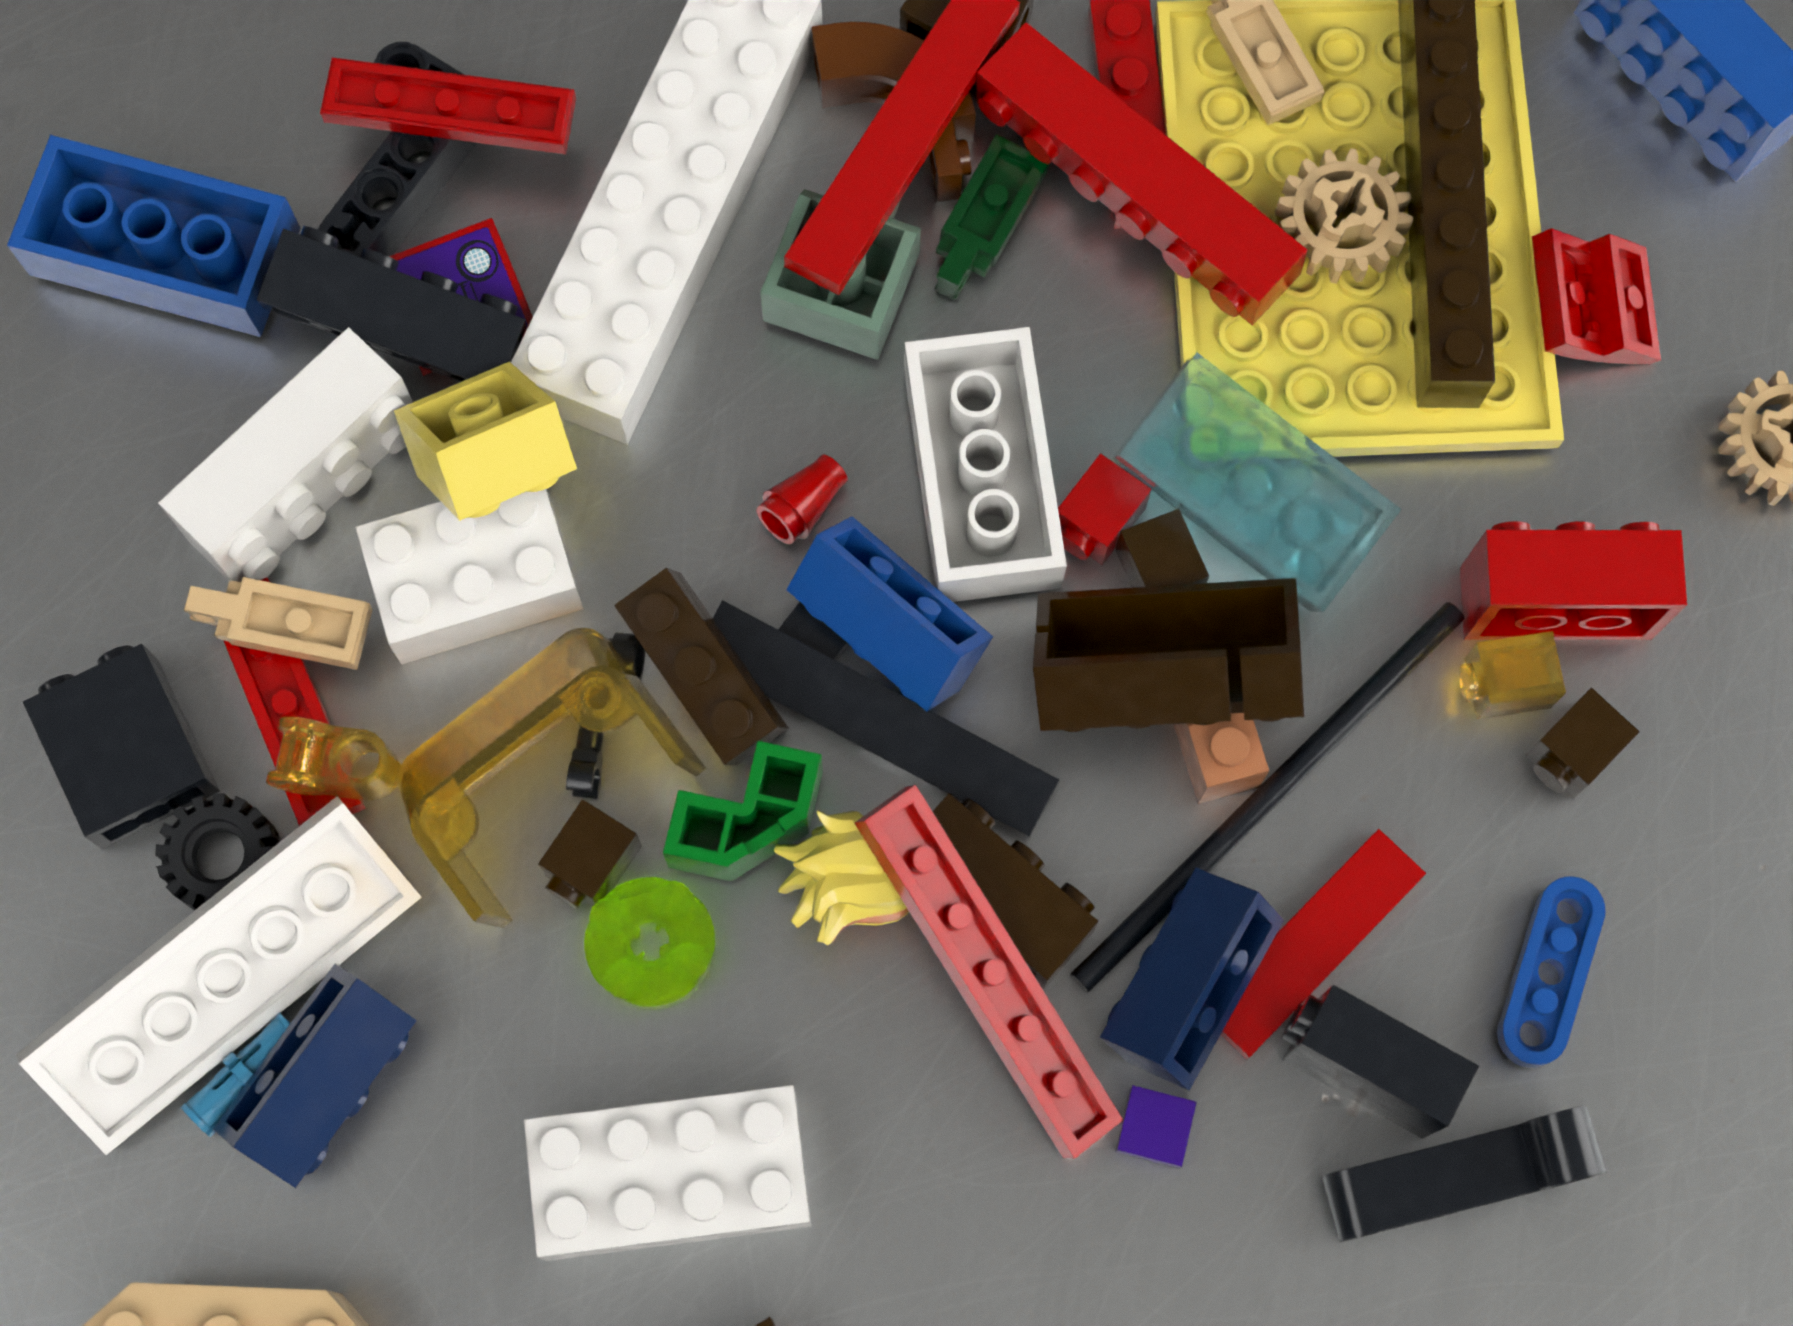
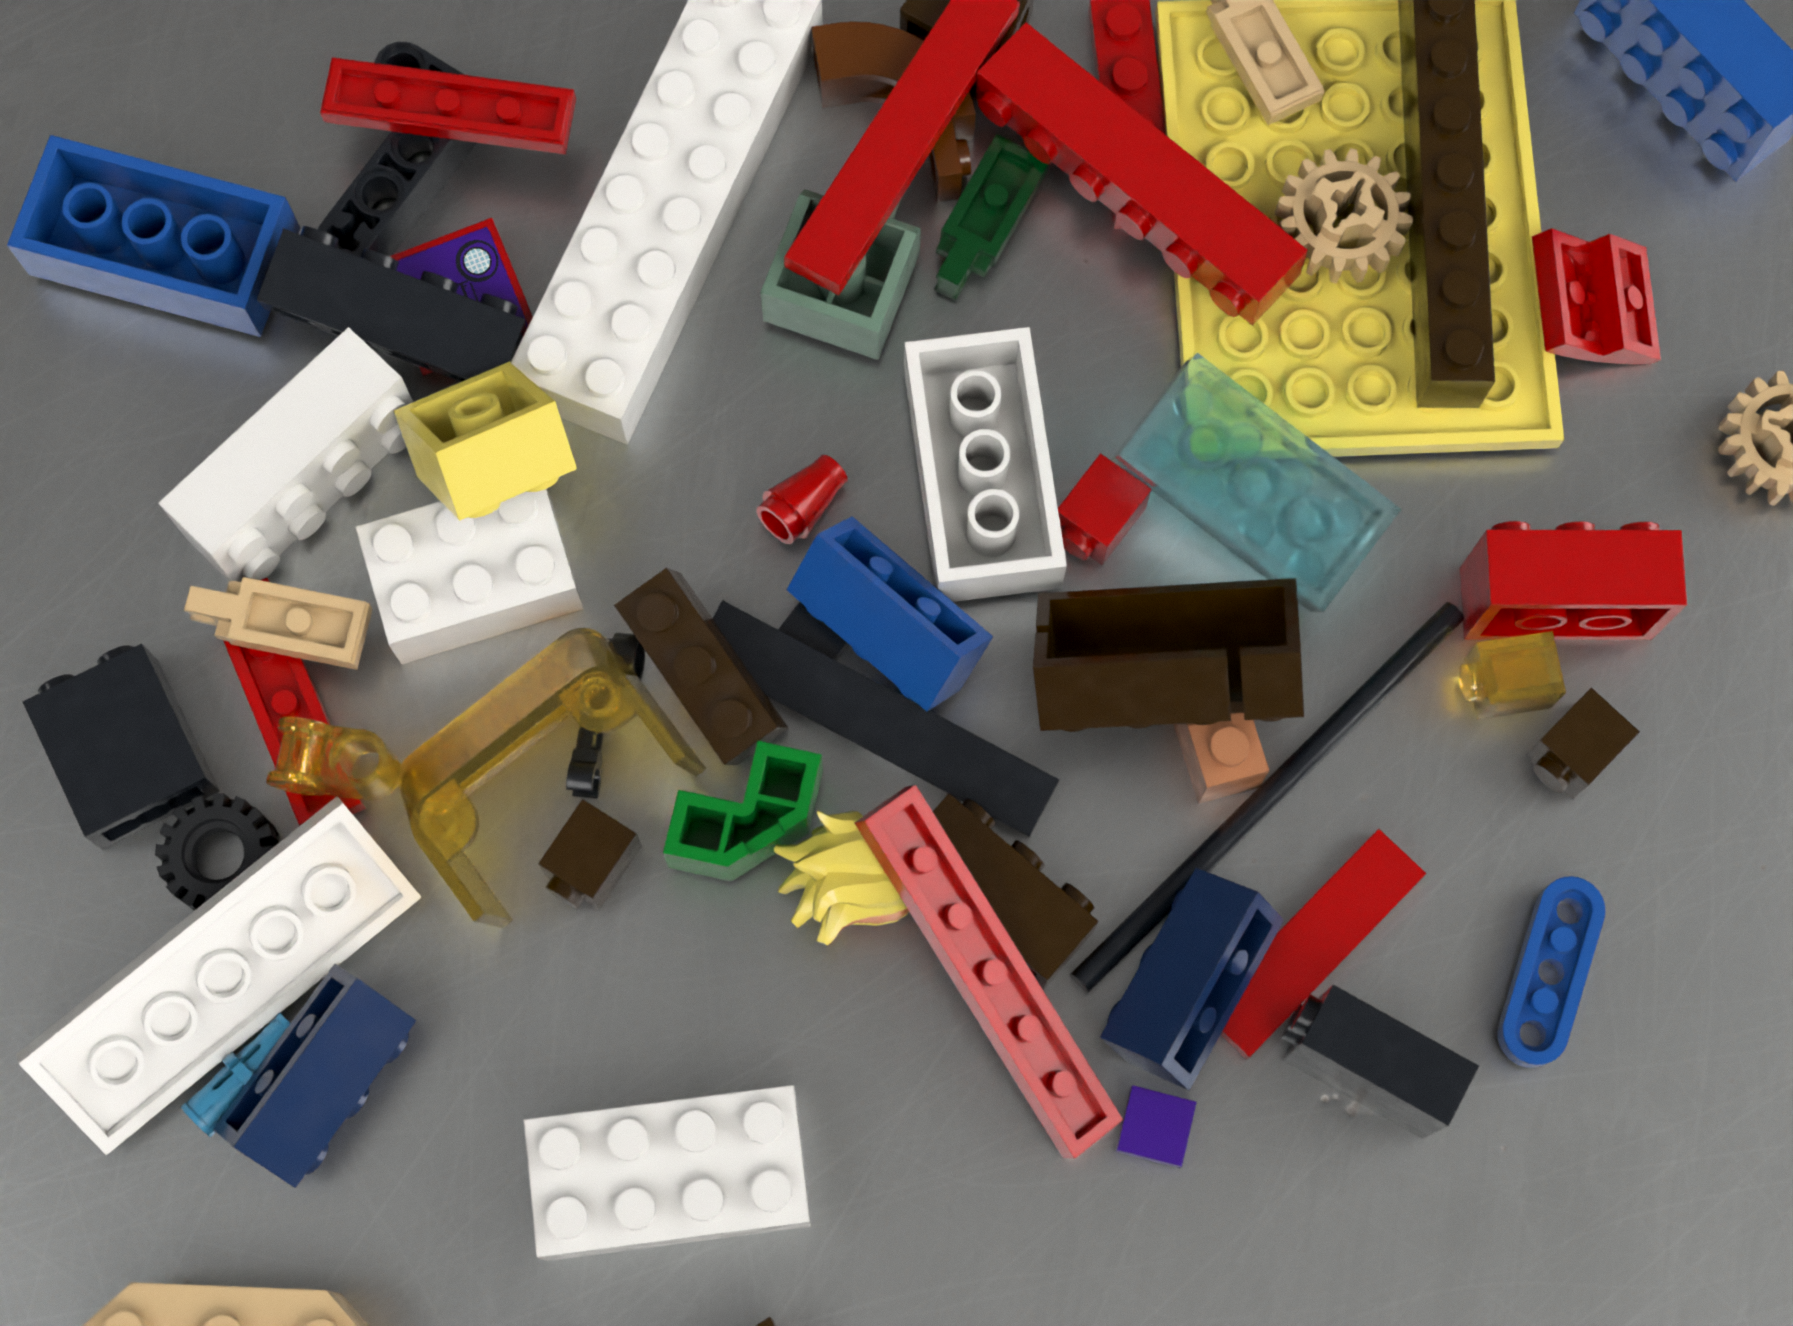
(682, 961): clear neon green plate -> none
(1160, 553): dark brown brick -> none
(1464, 1174): black beam -> none

